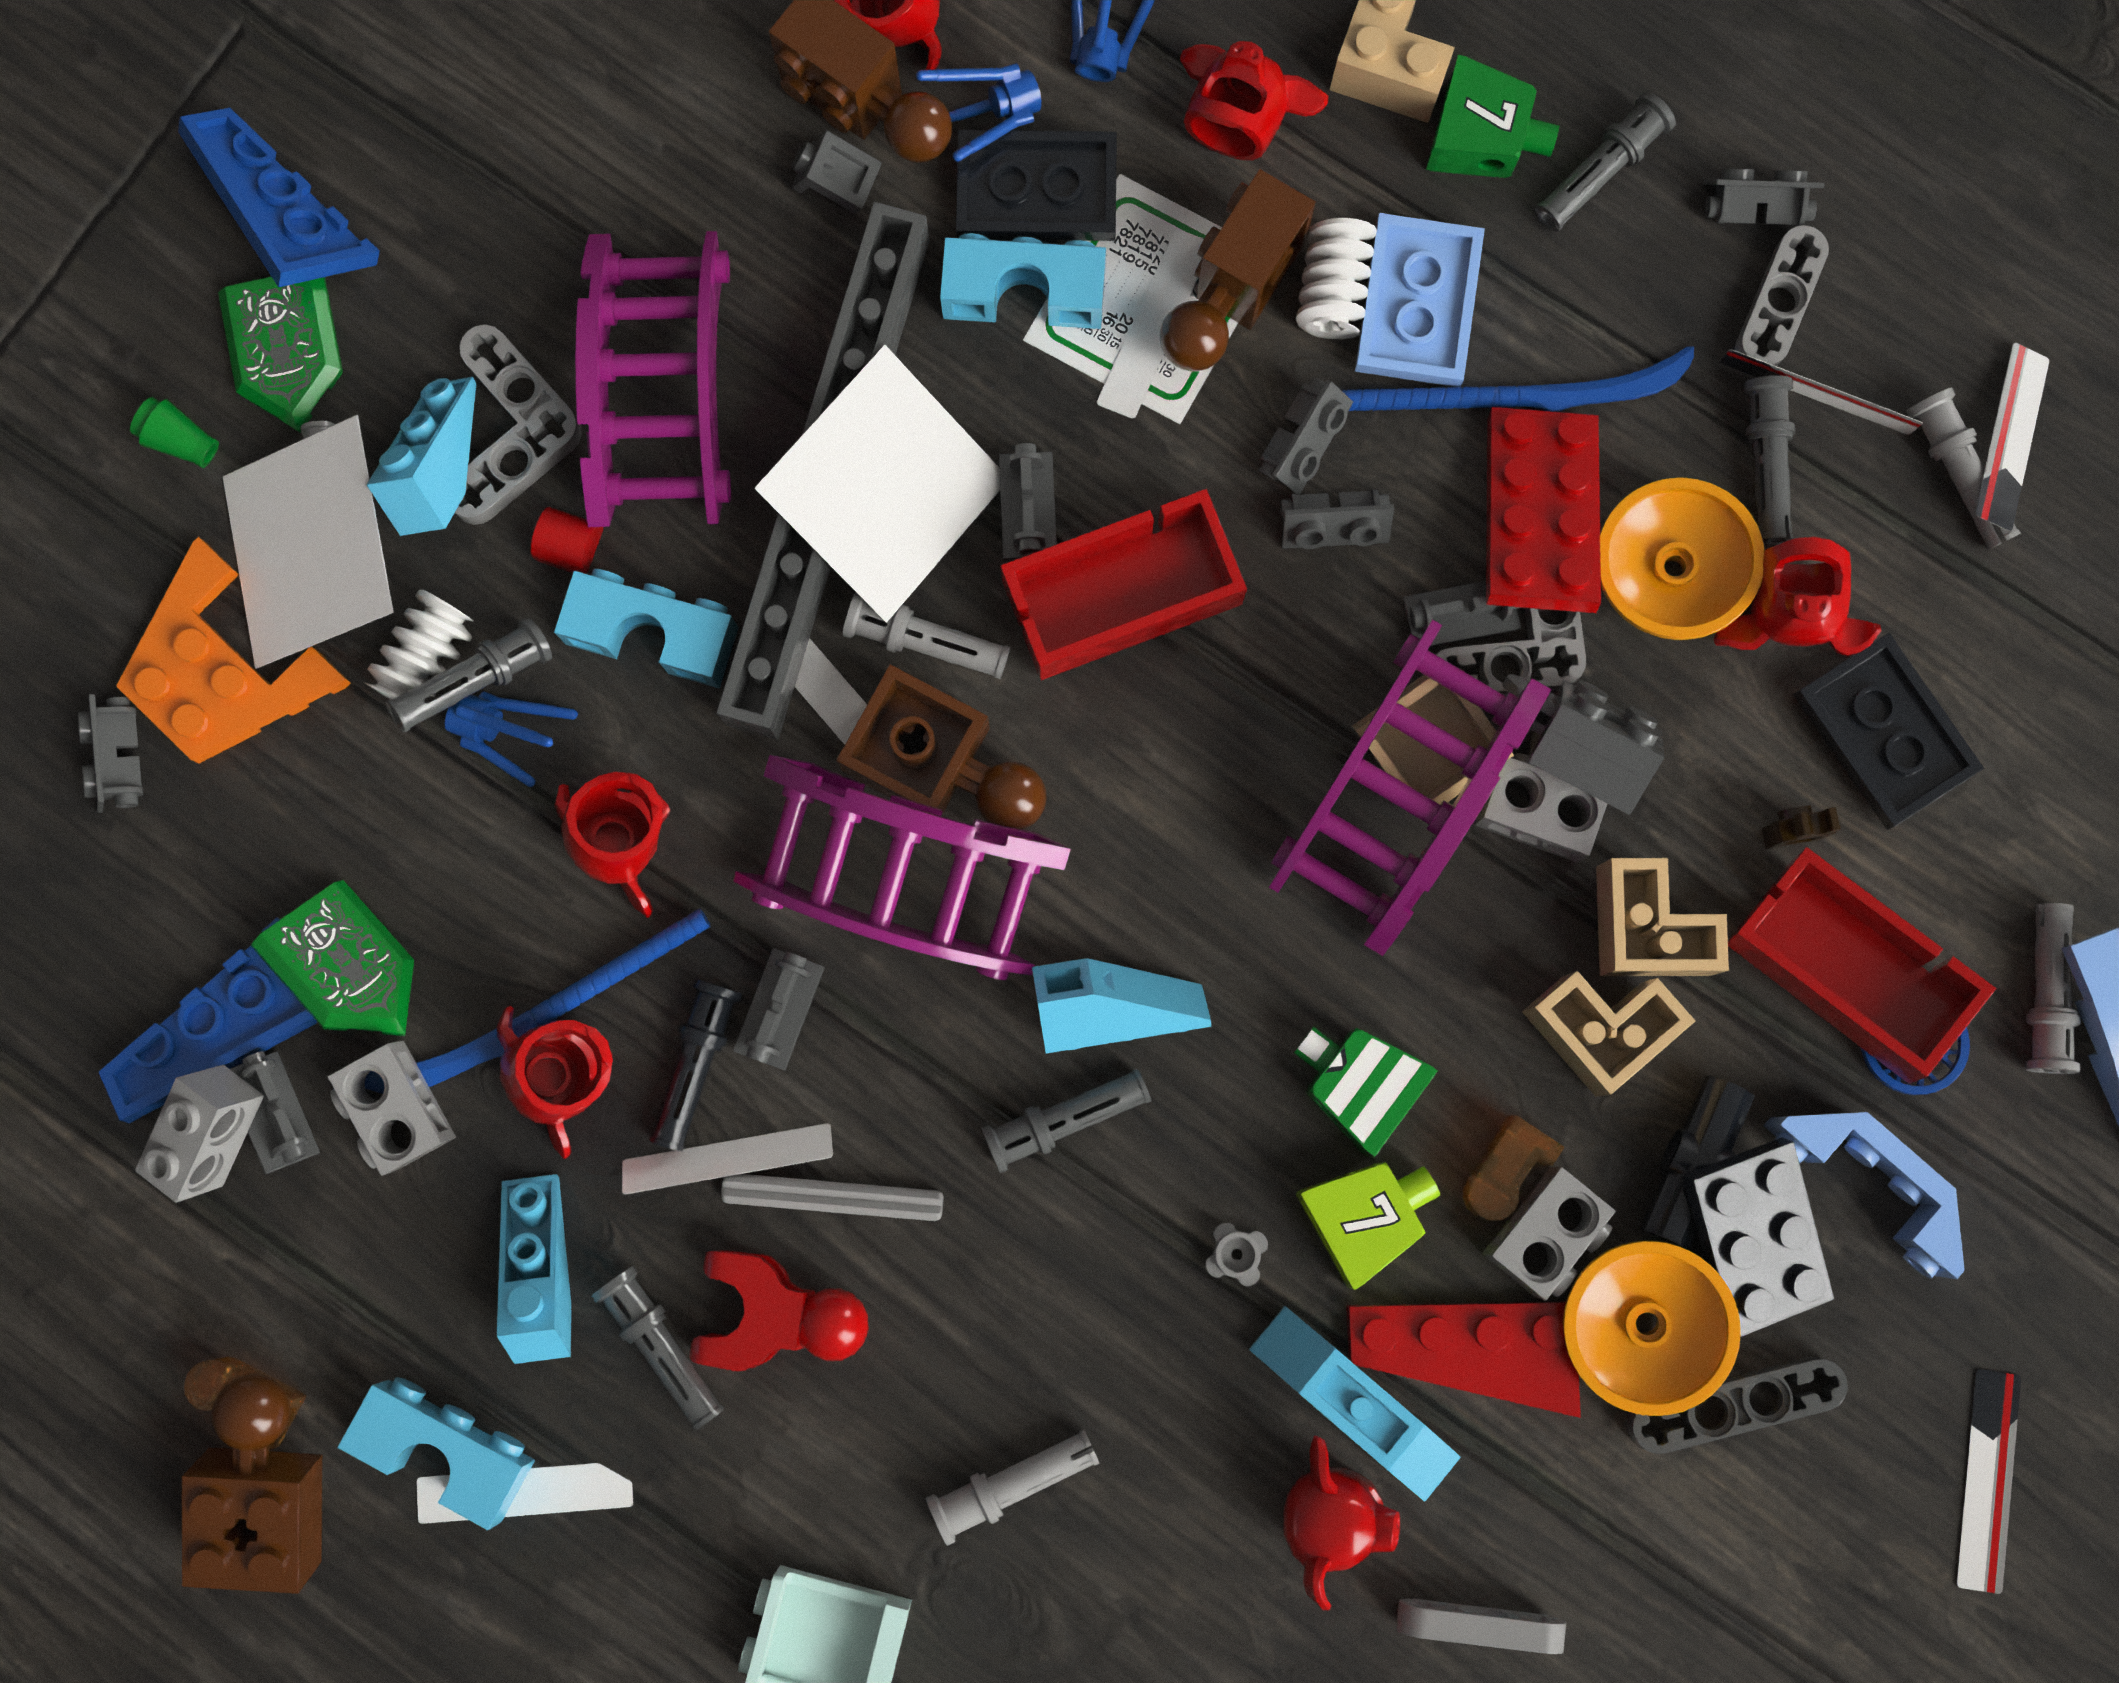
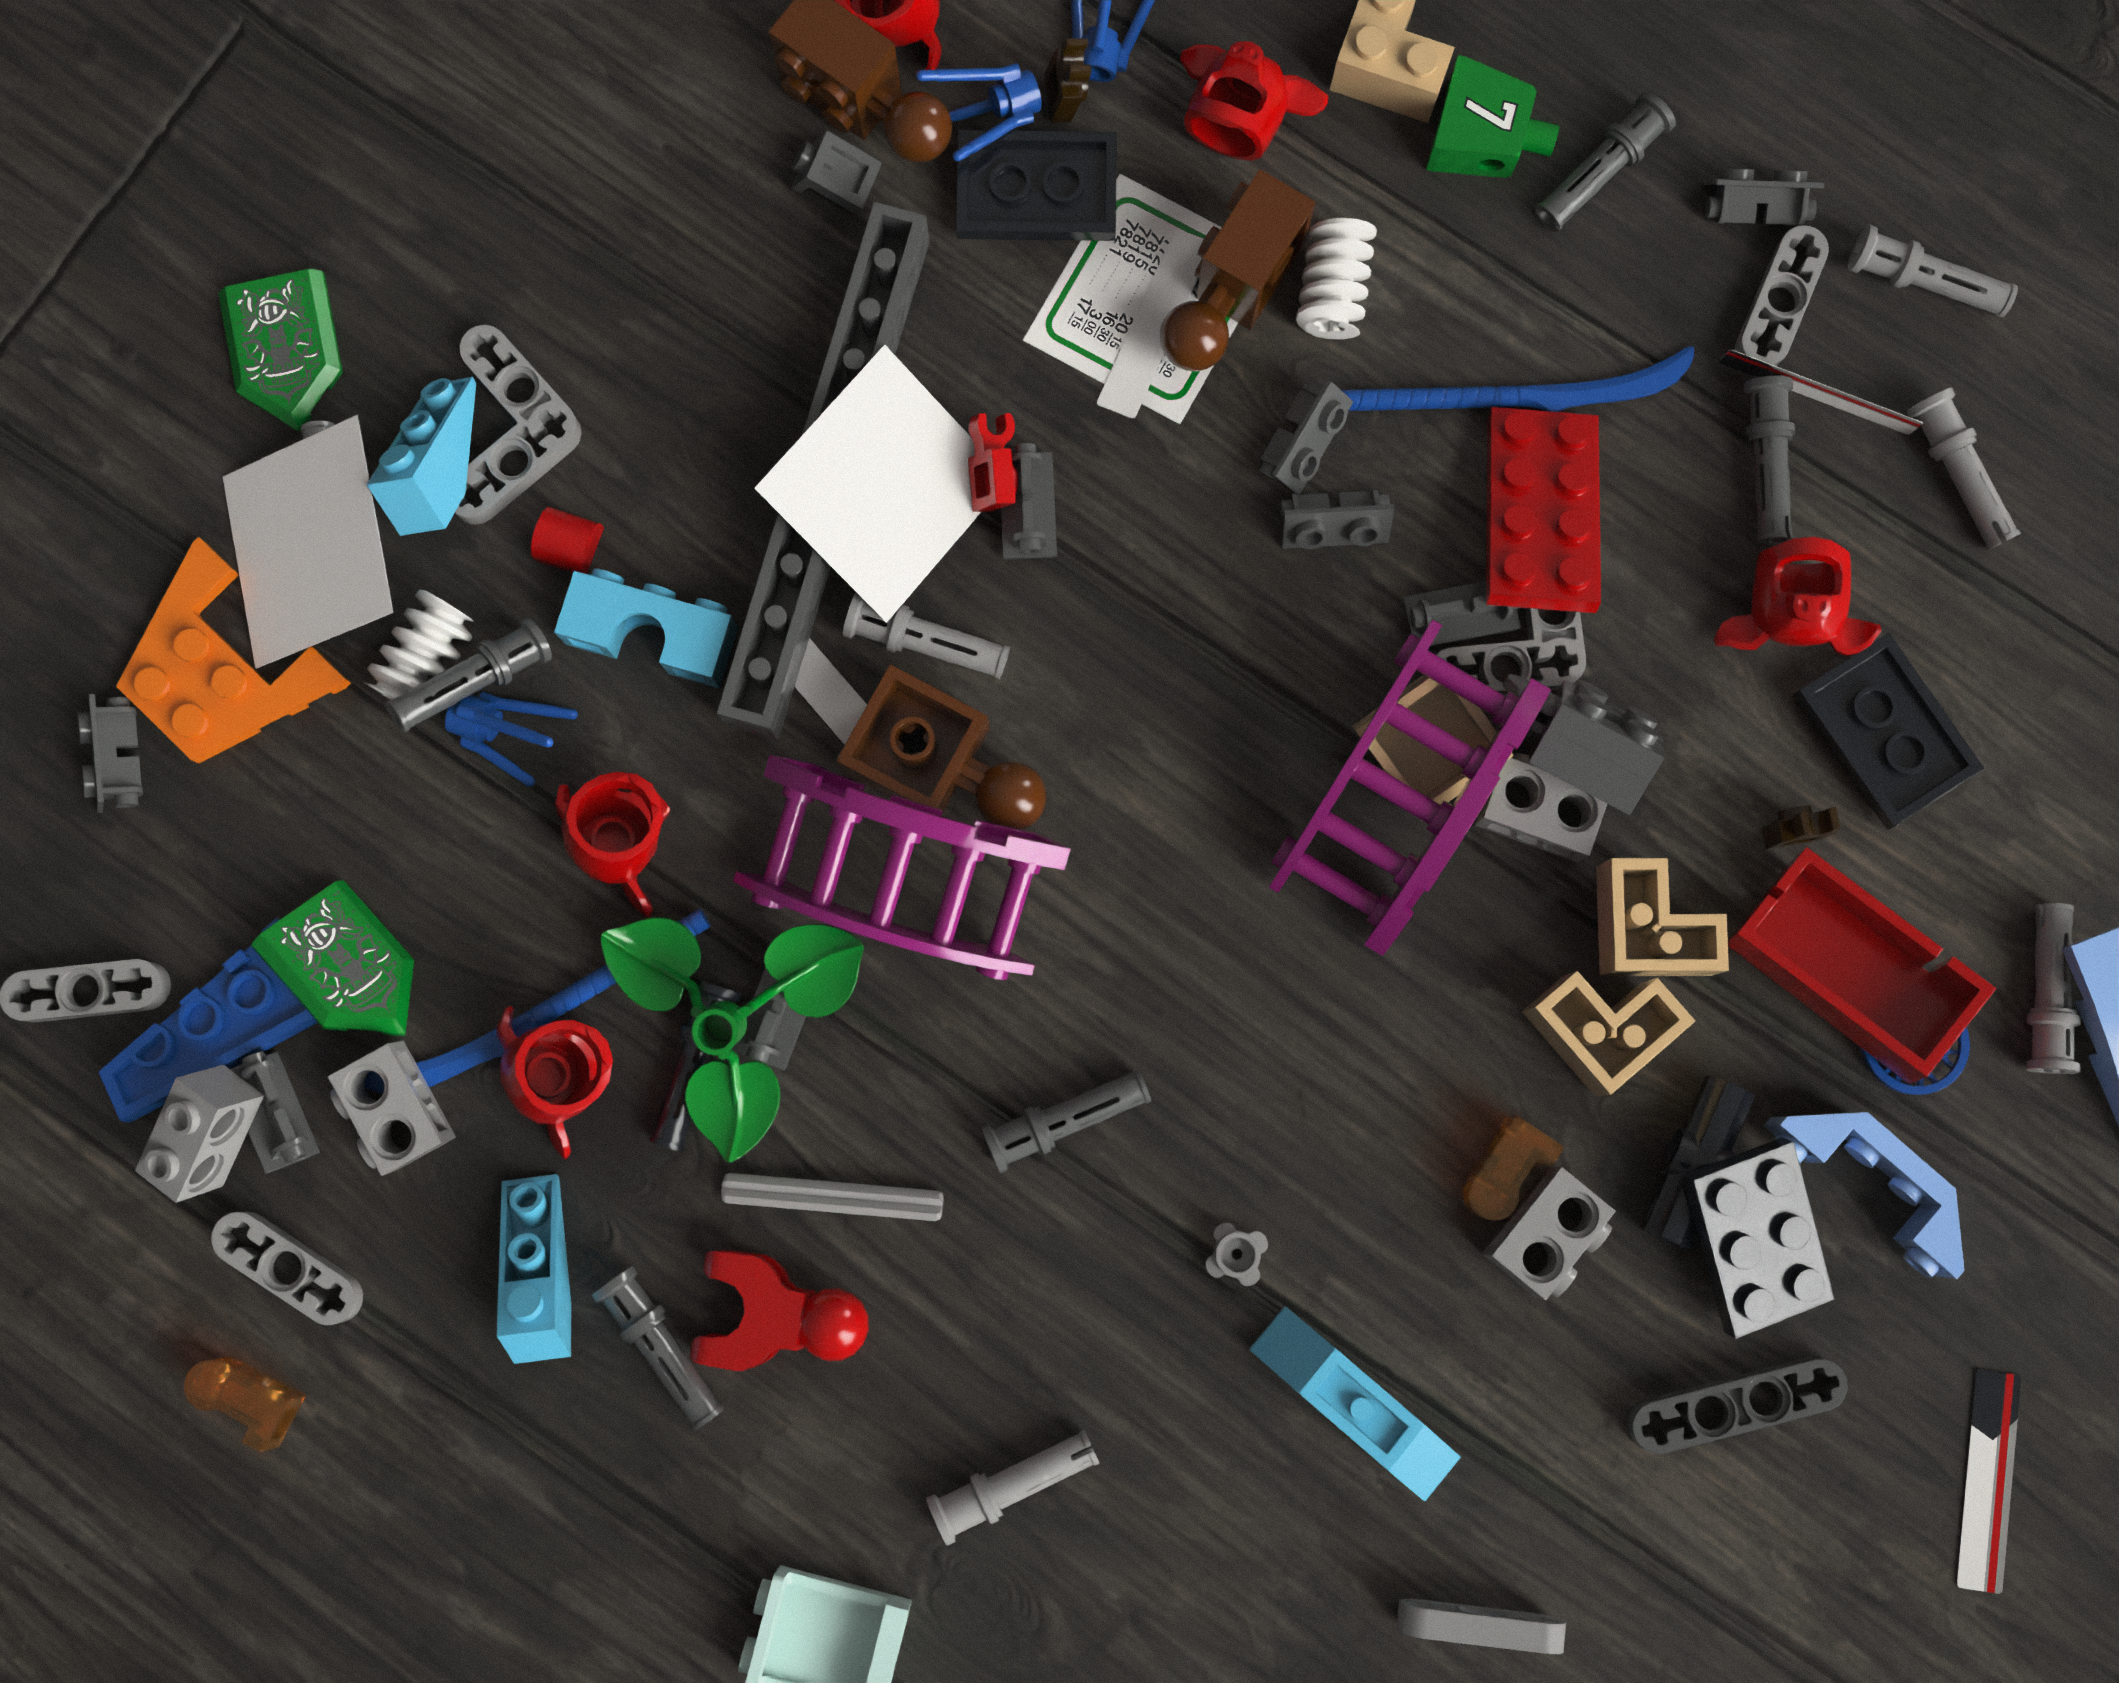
(46, 980): none -> light grey beam
(171, 432): green cone -> none
(248, 1509): reddish brown brick -> none
(261, 1233): none -> light grey beam
(272, 205): blue wing -> none
(483, 1467): medium azure arch -> none
(542, 1492): white sticker -> none
(599, 365): magenta fence -> none
(727, 1158): white sticker -> none
(732, 1100): none -> green plant
(983, 269): medium azure arch -> none
(991, 468): none -> red plate
(1067, 80): none -> dark brown plate
(1109, 1003): medium azure slope -> none
(1123, 584): red piece -> none
(1335, 1521): red piece -> none
(1363, 1084): torso -> none
(1367, 1217): lime torso -> none
(1420, 300): light blue plate -> none
(1474, 1347): red wing -> none
(1680, 1357): light orange dish -> none
(1699, 530): light orange dish -> none
(1908, 257): none -> light grey pin
(2012, 437): sticker -> none

